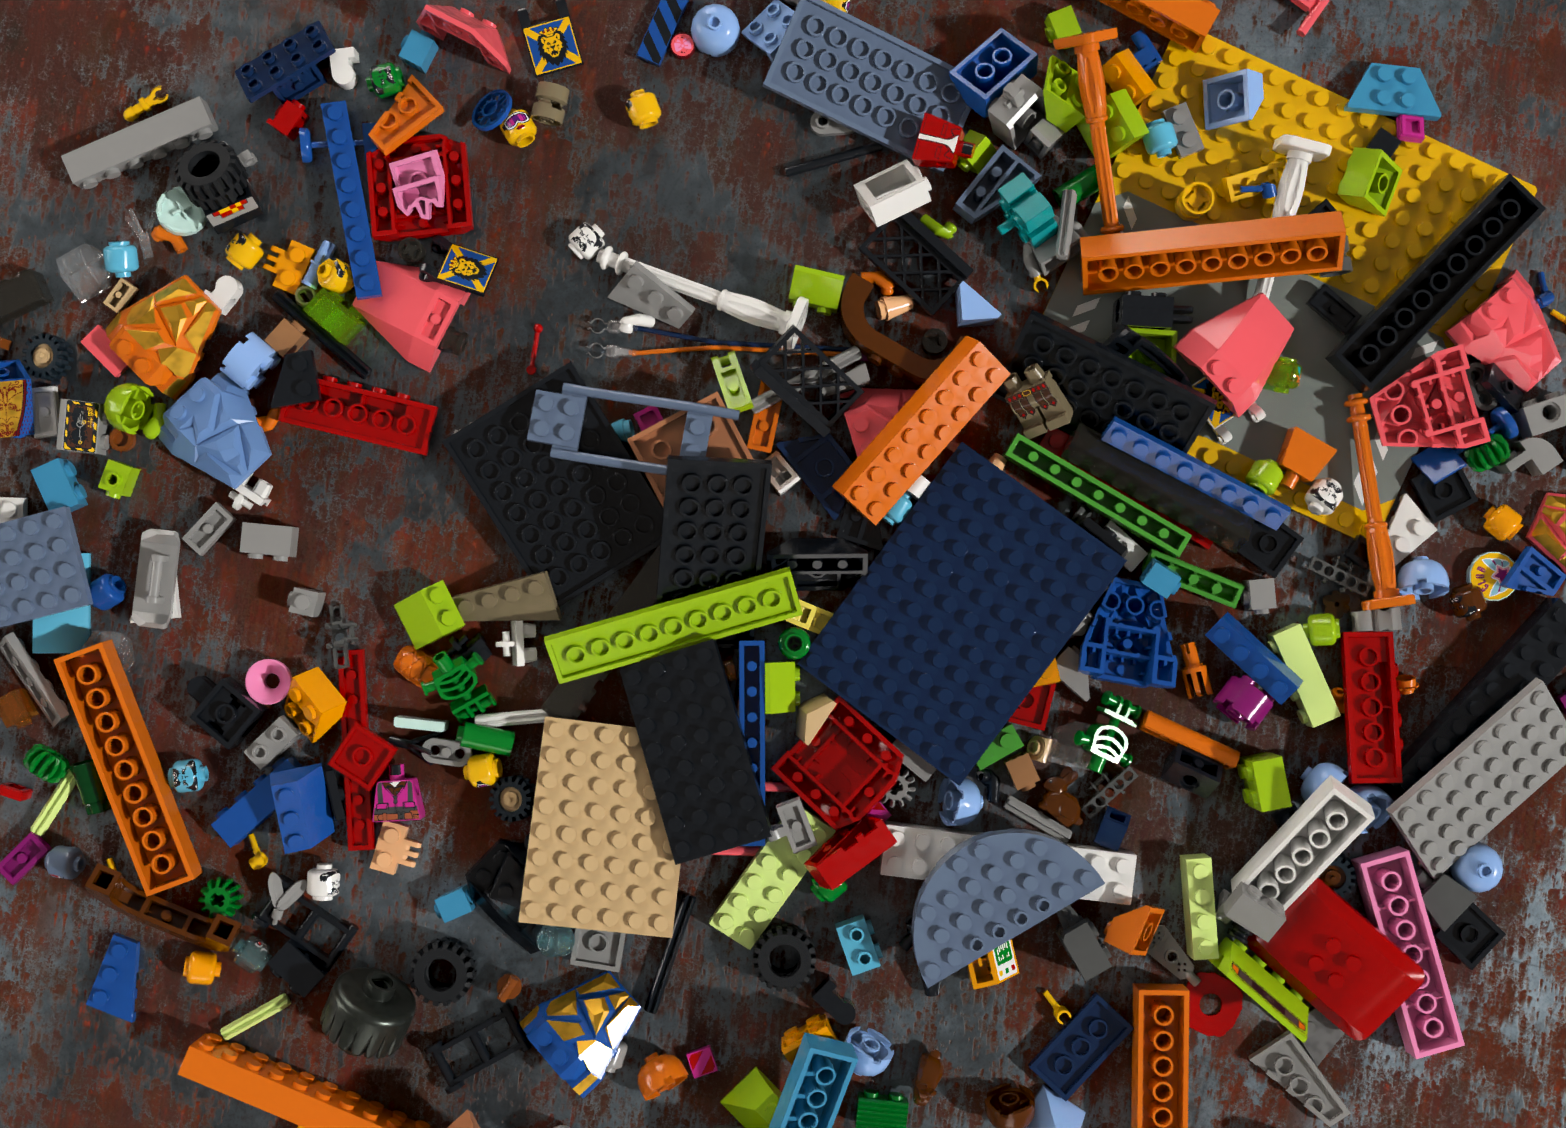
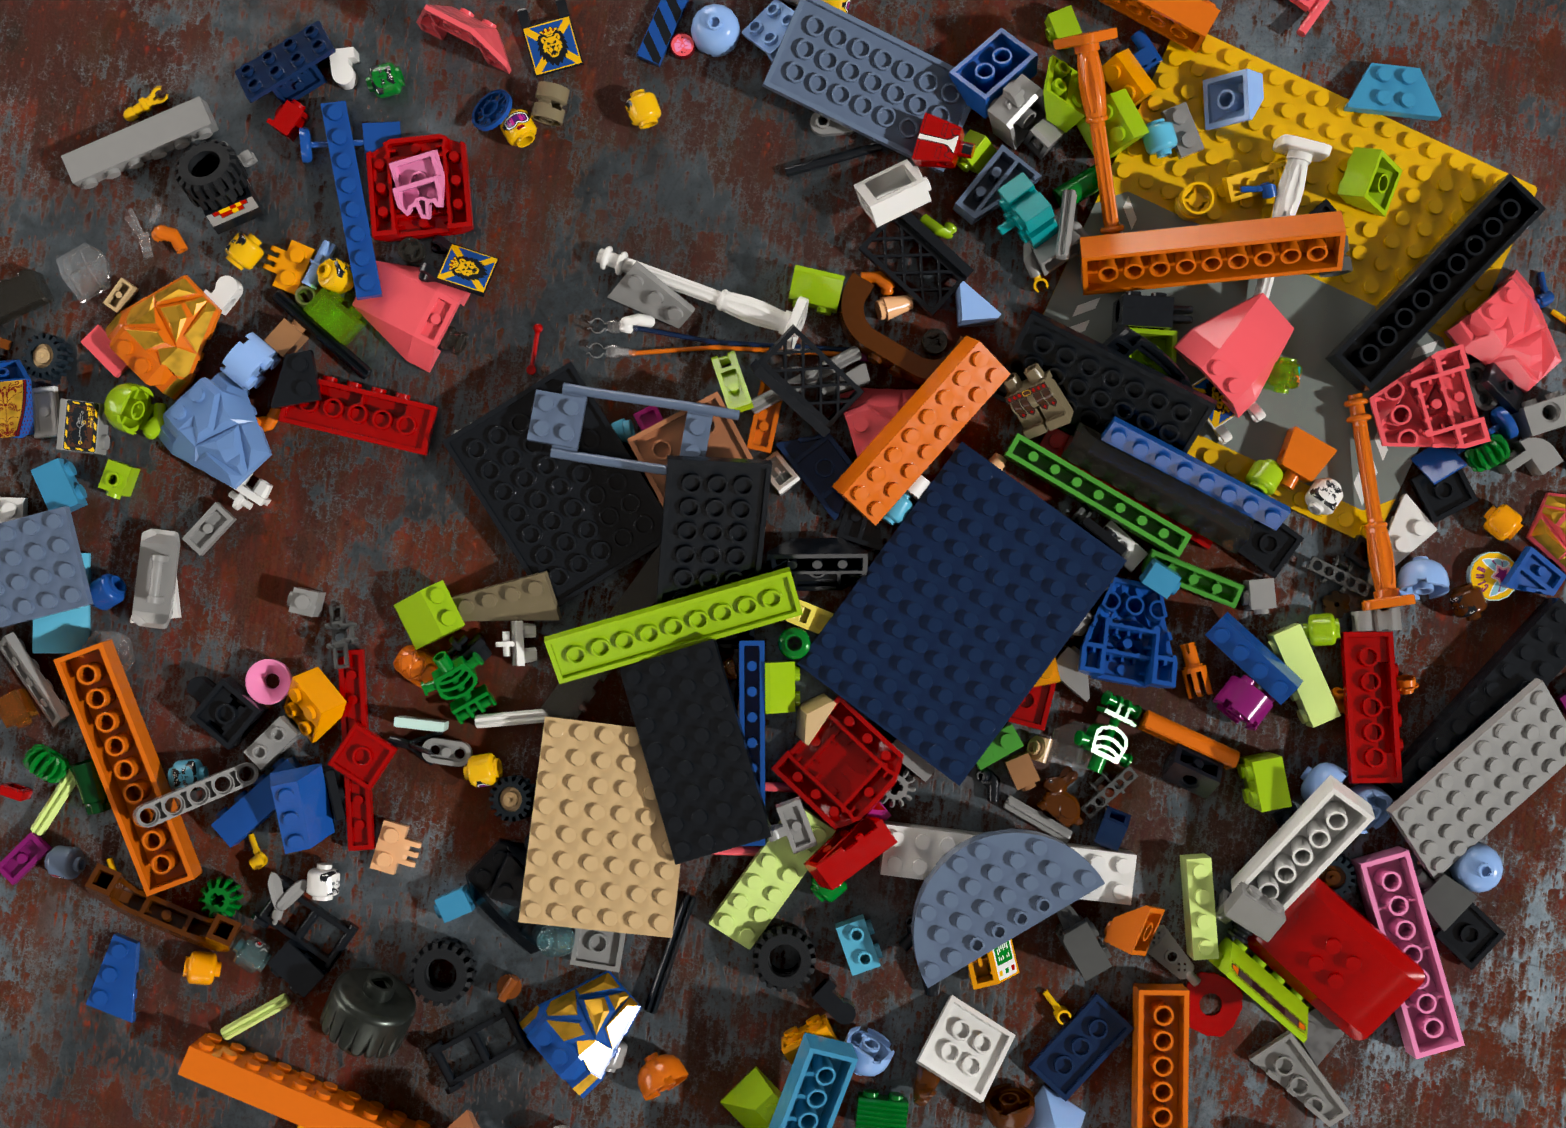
(121, 258): medium azure head -> none
(121, 441): dark orange tile -> none
(179, 214): light aqua tile -> none
(183, 797): none -> light grey beam
(269, 540): light grey brick -> none
(398, 797): torso -> none
(408, 115): orange wing -> none
(418, 50): dark azure brick -> none
(485, 738): green brick -> none
(586, 241): white head -> none
(702, 1061): dark pink tile -> none
(960, 802): light blue cylinder -> none
(965, 1048): none -> white plate
(1333, 309): black plate -> none
(1384, 141): black tile -> none
(1410, 128): dark pink tile -> none

